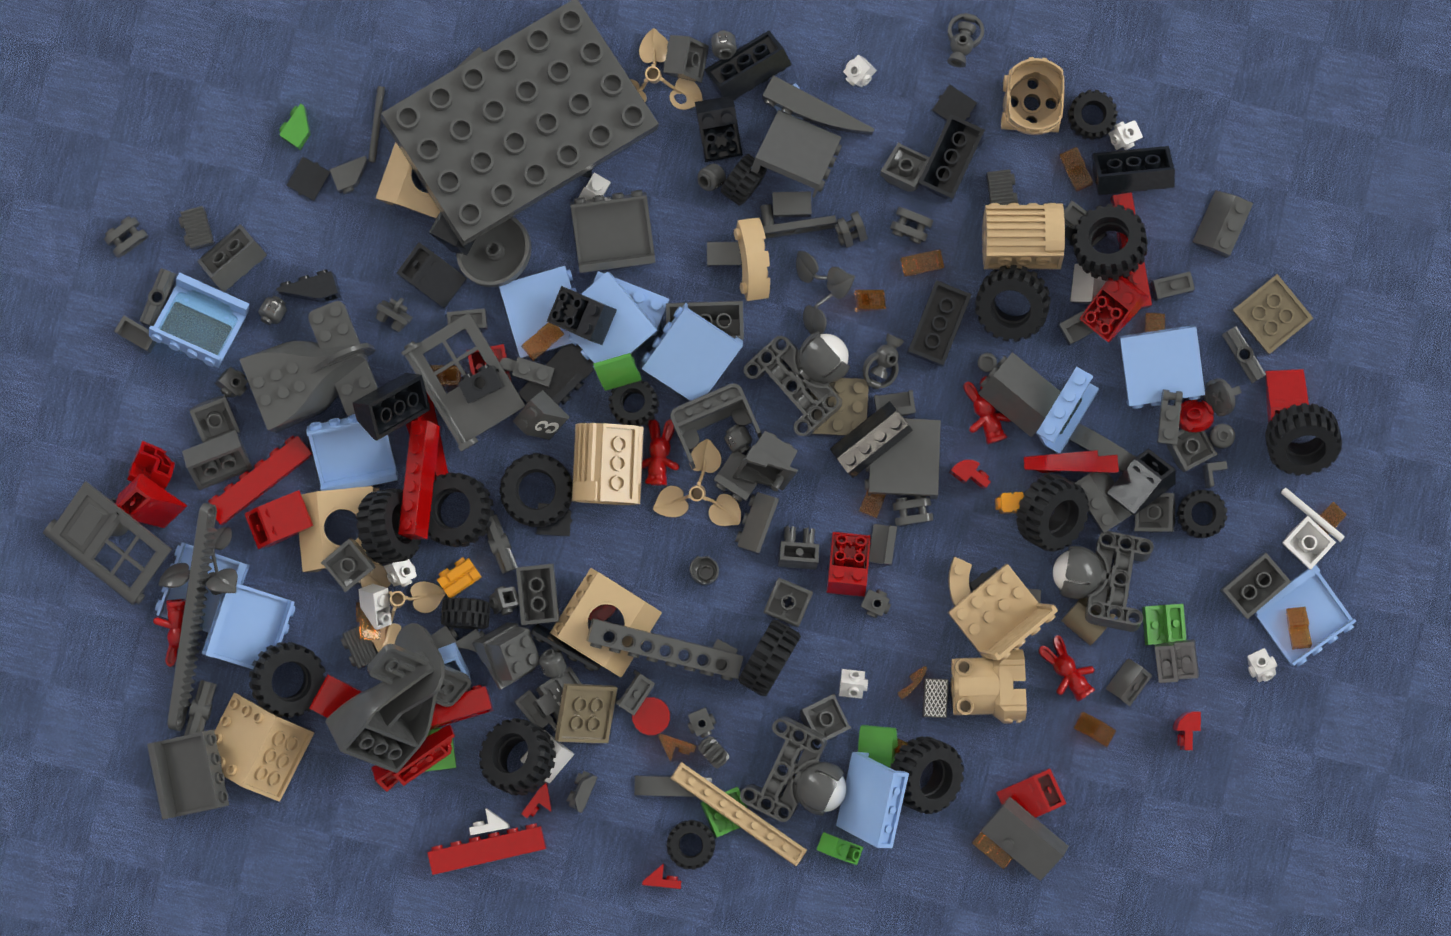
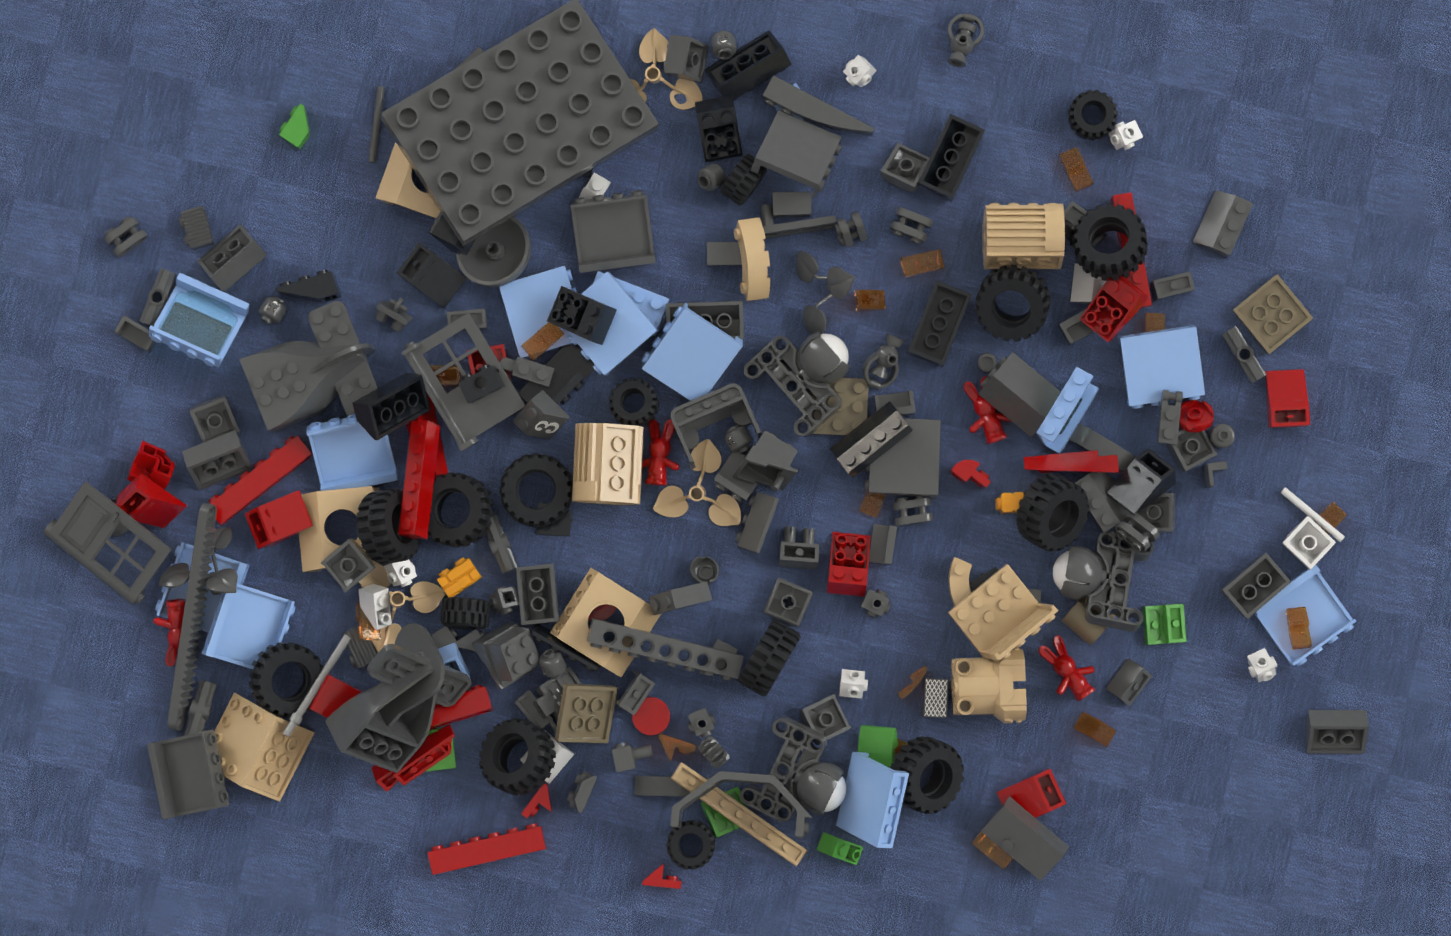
(232, 383): dark grey brick -> none
(296, 717): none -> light grey bar
(308, 178): black piece -> none
(349, 174): dark grey slope -> none
(494, 823): white slope -> none
(617, 371): bright green slope -> none
(626, 756): none -> dark grey brick
(680, 598): none -> dark grey brick
(802, 826): none -> dark grey panel
(954, 103): black piece -> none
(1001, 188): dark grey brick -> none
(1049, 87): tan piece -> none
(1133, 170): black brick -> none
(1137, 532): none -> dark grey brick
(1176, 661): flat silver slope -> none
(1186, 724): red brick -> none
(1218, 509): black tyre -> none
(1221, 396): dark grey tile -> none
(1299, 422): black tyre -> none
(1336, 731): none -> dark grey slope

